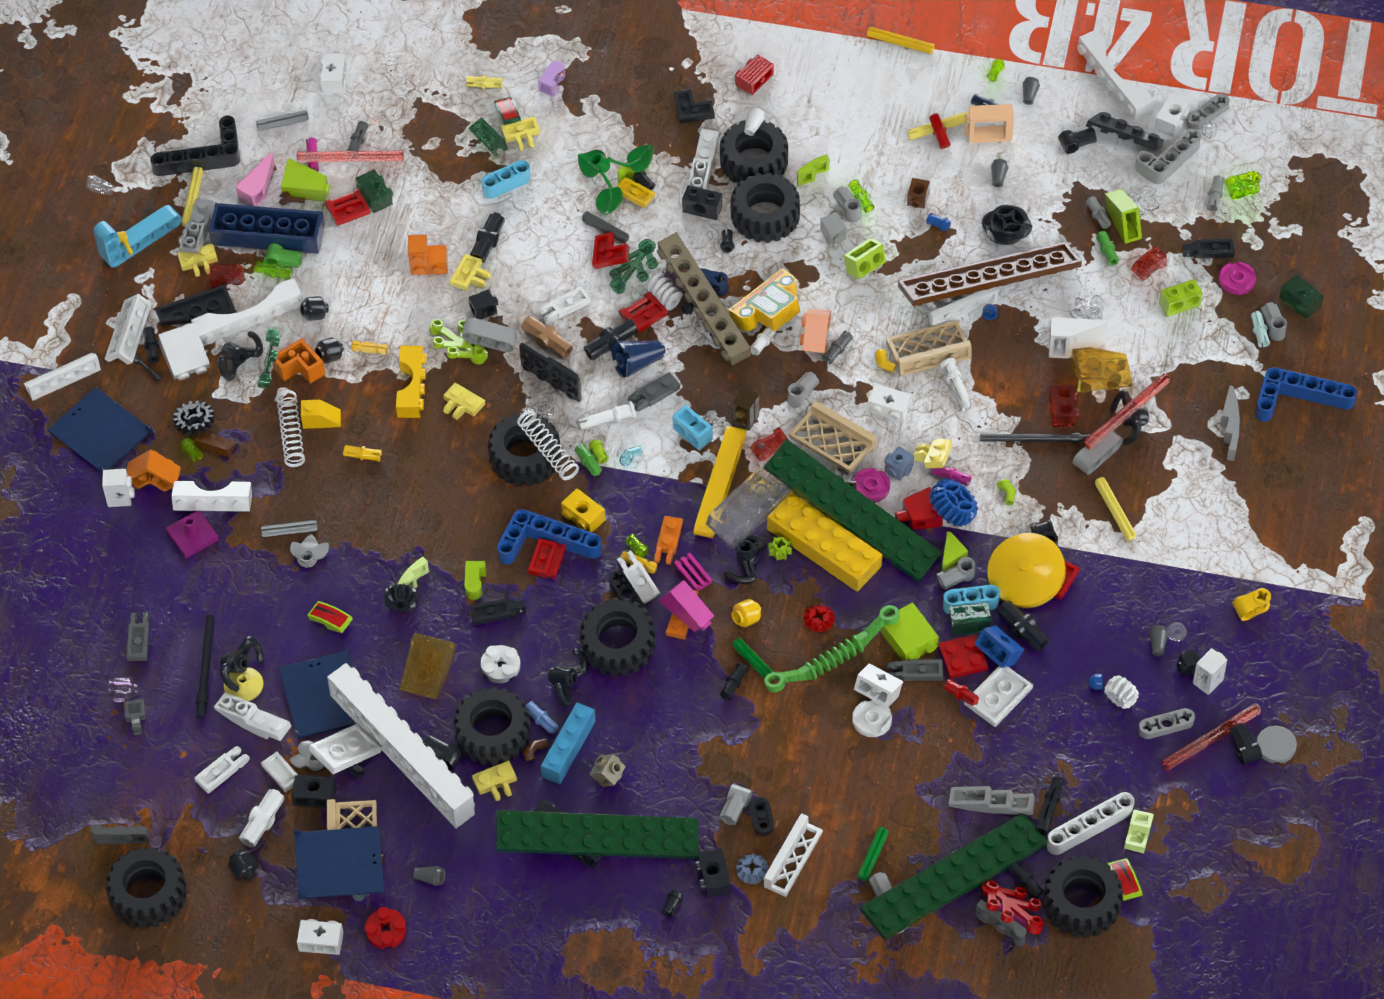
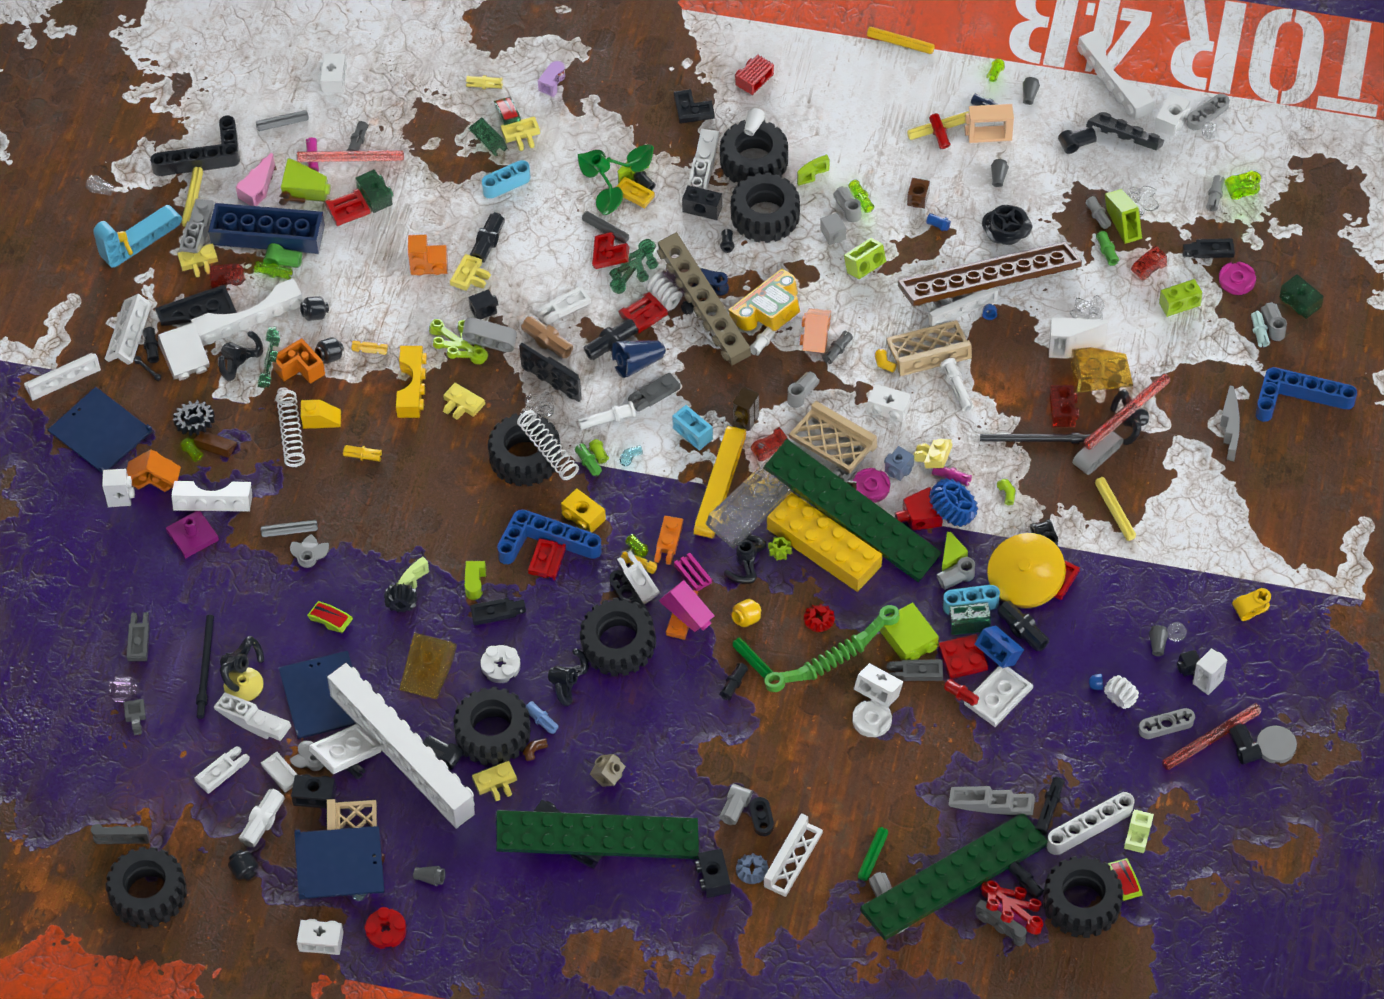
(568, 743): dark azure brick -> none
(672, 903): black pin -> none
(1162, 167): light grey beam -> none

